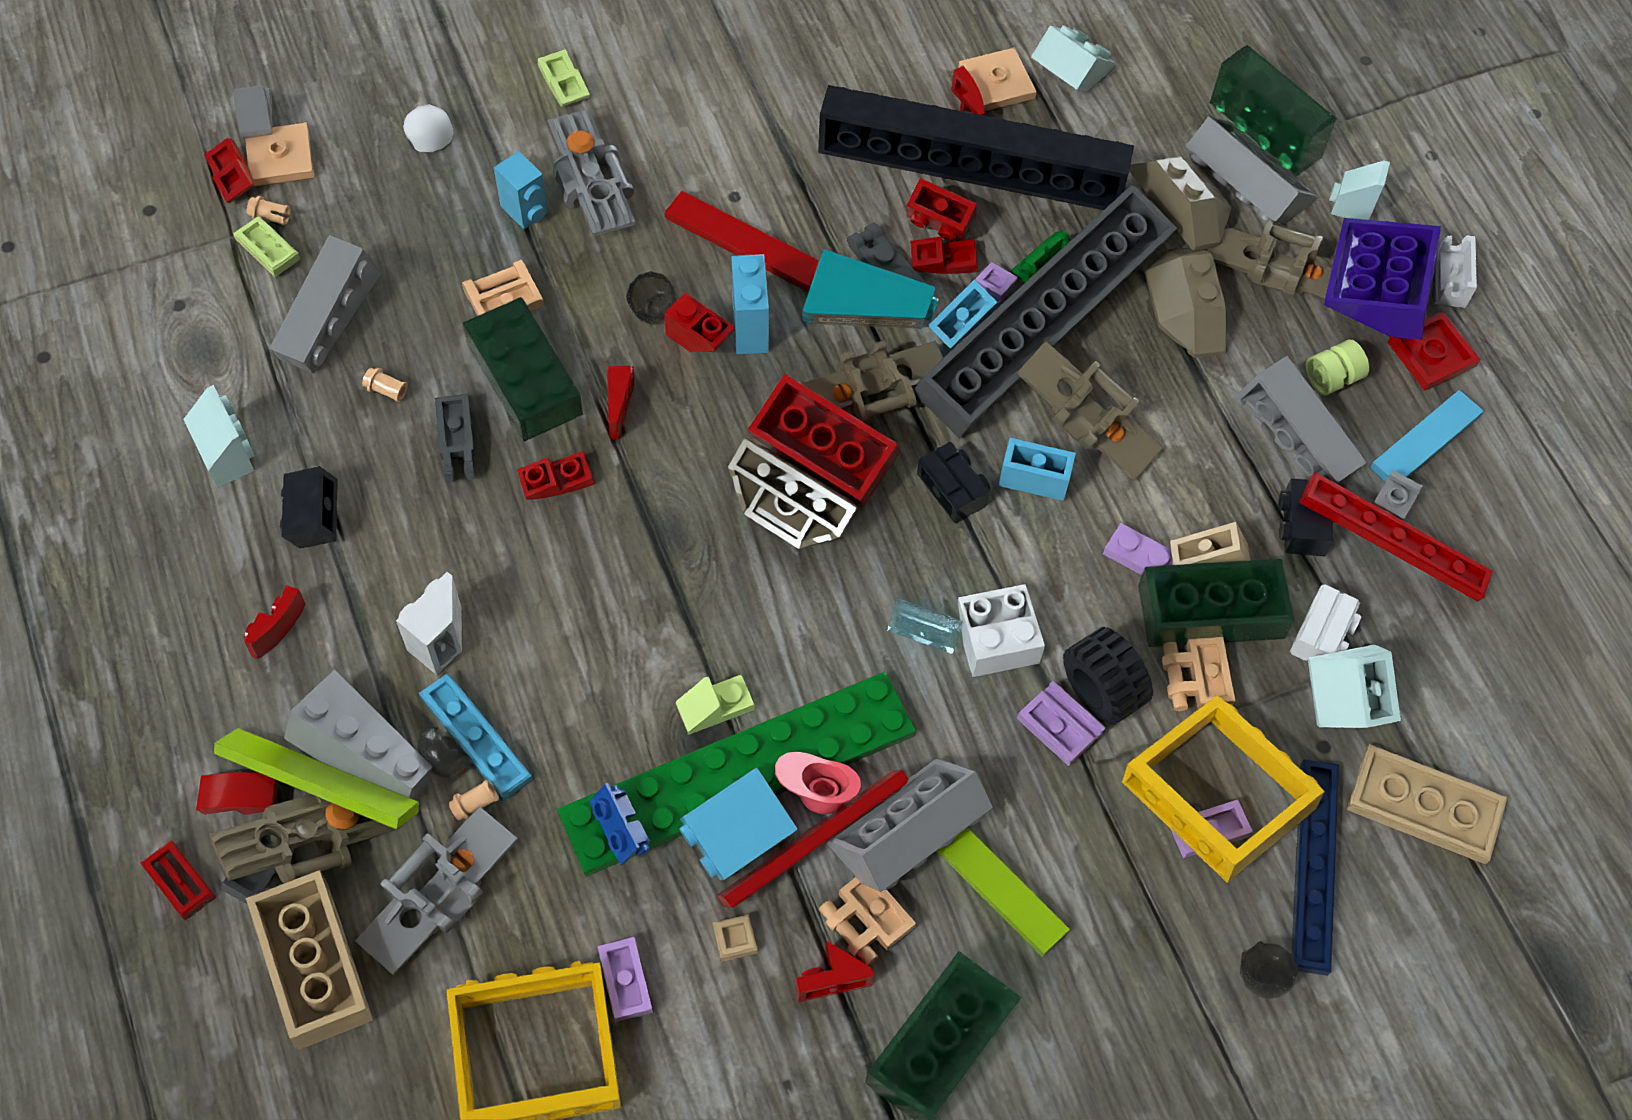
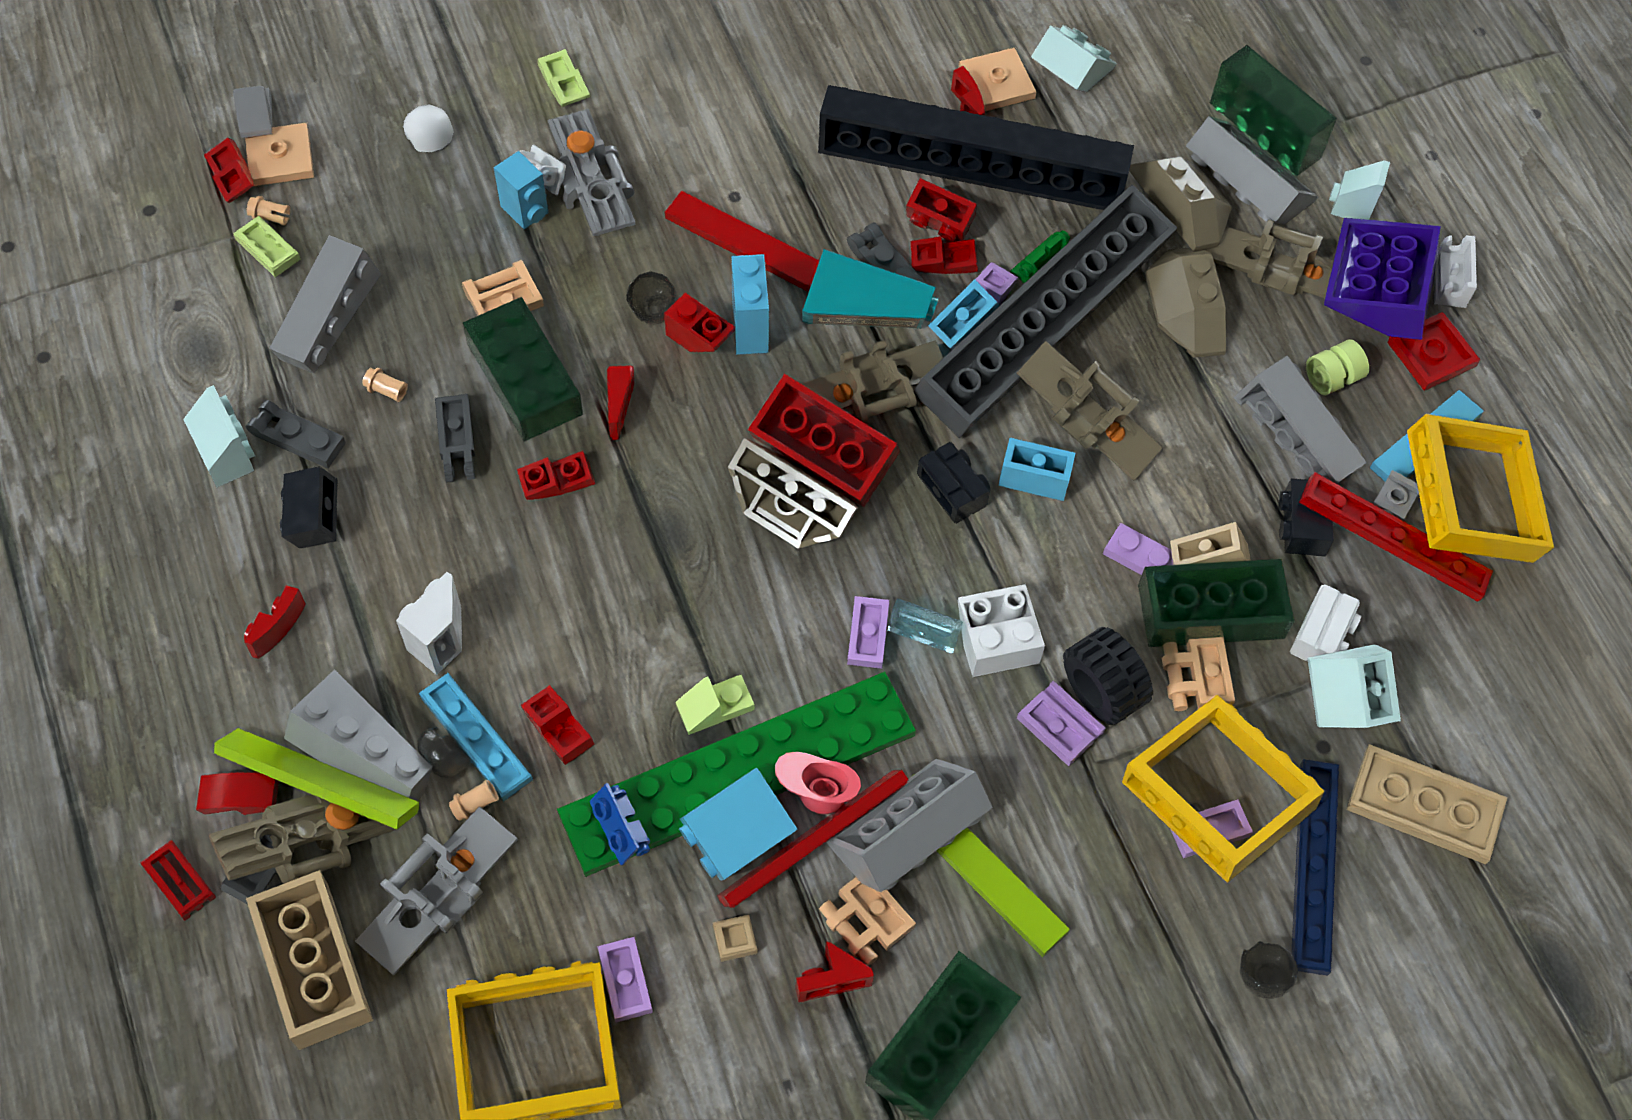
(296, 434): none -> dark grey plate
(550, 167): none -> white hinge
(557, 724): none -> red slope
(868, 632): none -> lavender plate
(1437, 498): none -> yellow window

